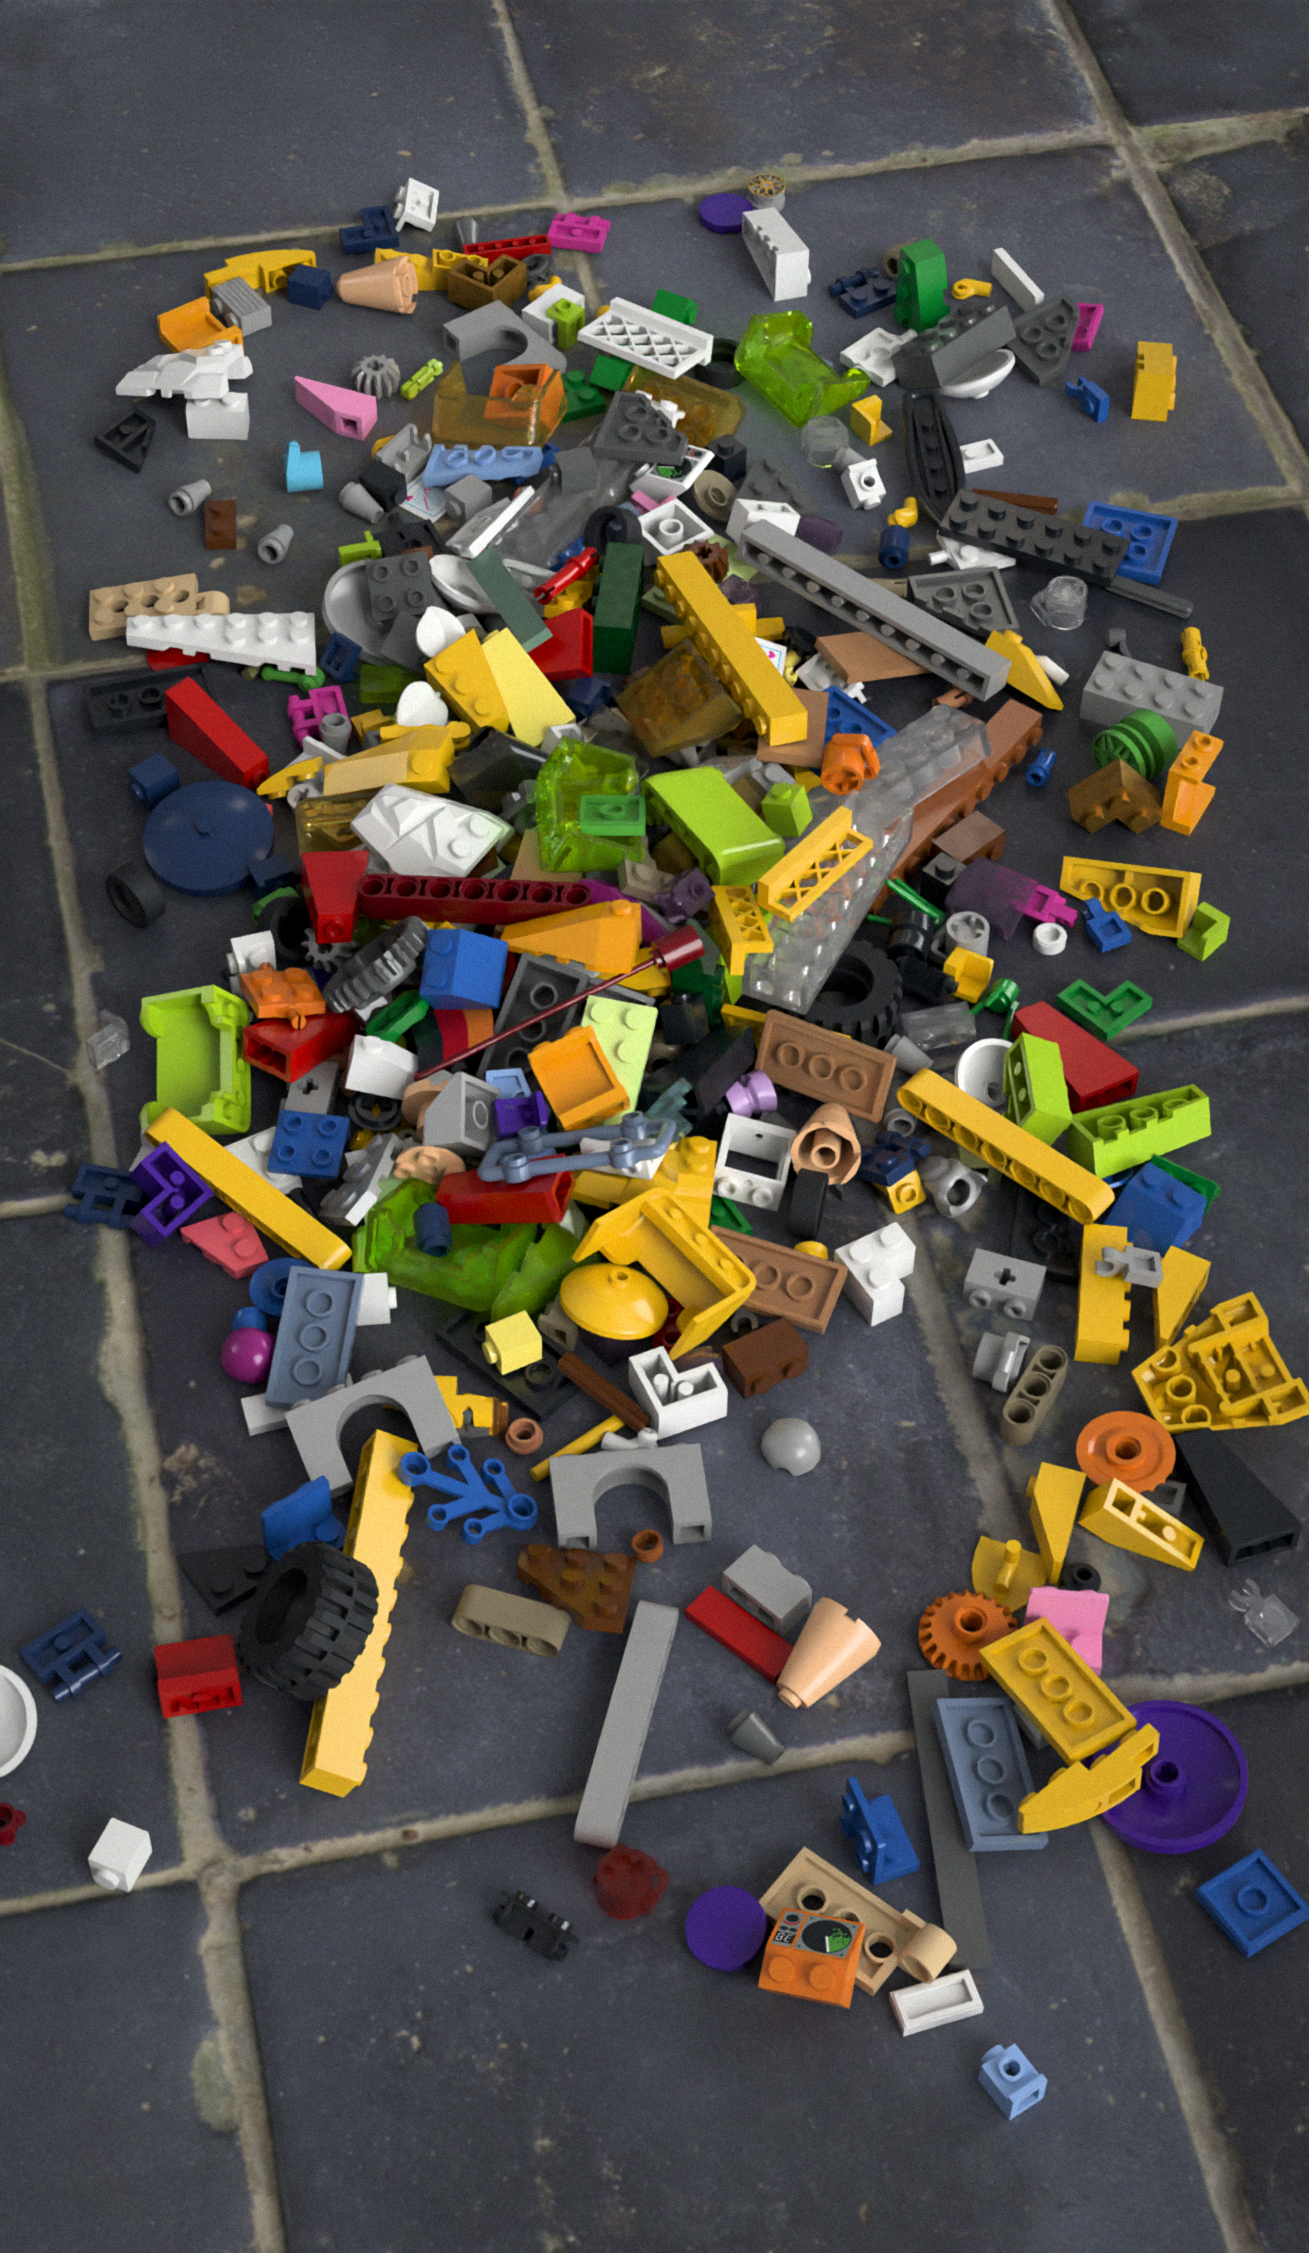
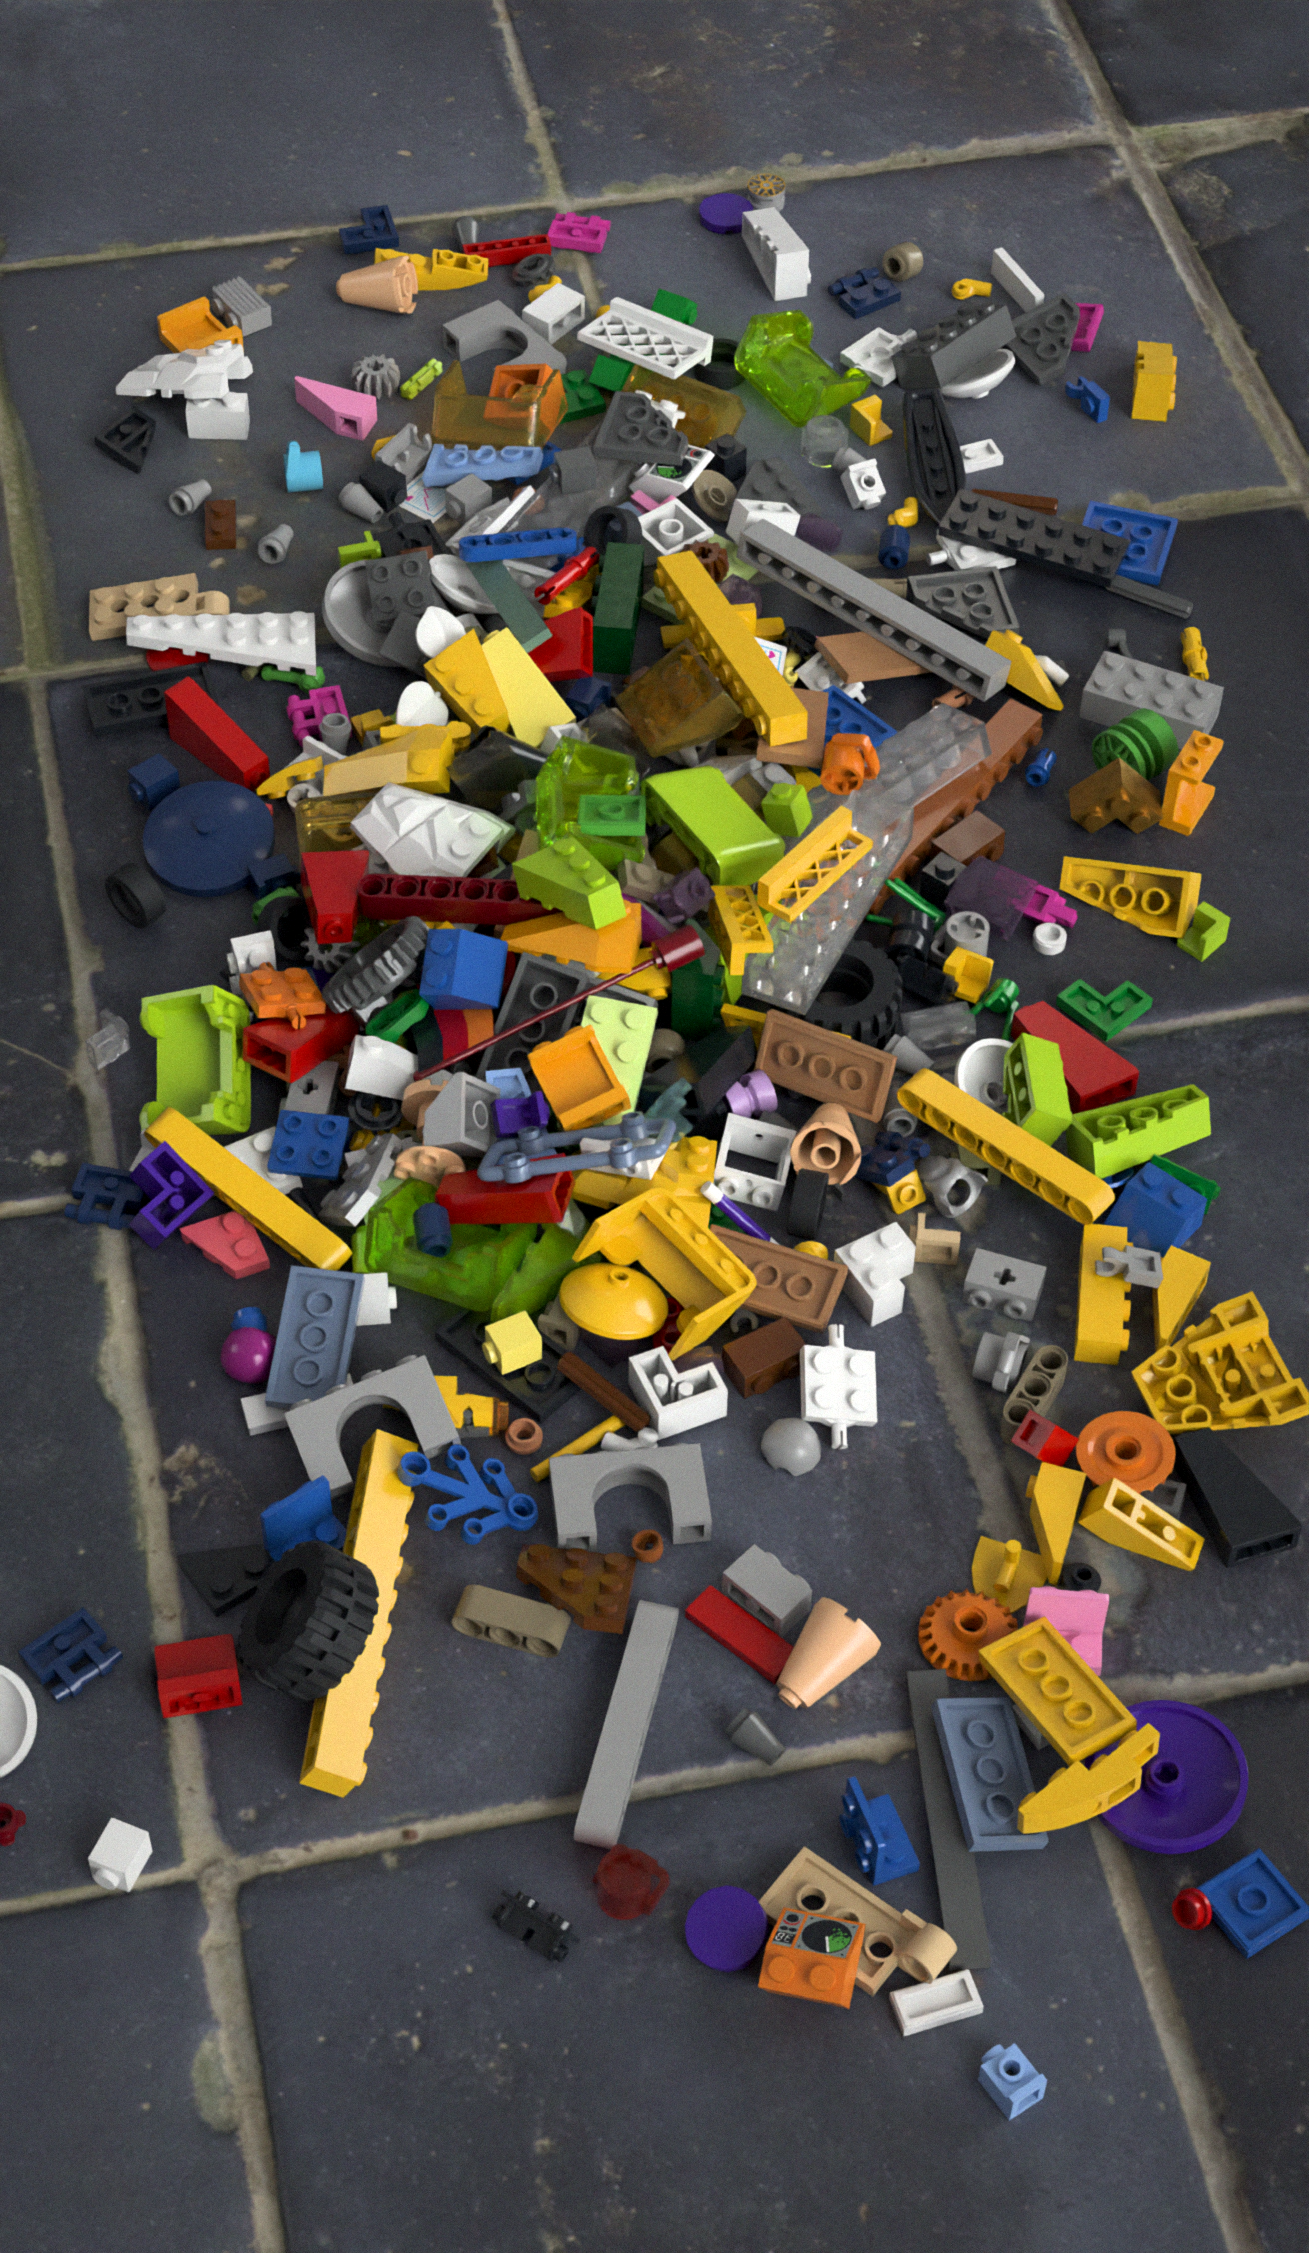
(260, 269): yellow slope -> none
(270, 1284): blue dish -> none
(309, 287): dark blue brick -> none
(341, 658): dark blue bracket -> none
(385, 682): clear neon green plate -> none
(416, 205): white bracket -> none
(477, 286): pearl gold brick -> none
(517, 544): none -> blue beam
(570, 321): lime bracket -> none
(571, 881): none -> lime wedge
(684, 1017): black brick -> none
(732, 1211): none -> dark purple bar
(838, 1386): none -> white plate
(920, 286): green wedge -> none
(934, 1245): none -> tan bracket
(1042, 1237): black wing -> none
(1044, 1439): none -> red brick
(1064, 603): clear piece -> none
(1104, 928): blue plate -> none
(1192, 1909): none -> red plate
(1264, 1617): clear plate -> none

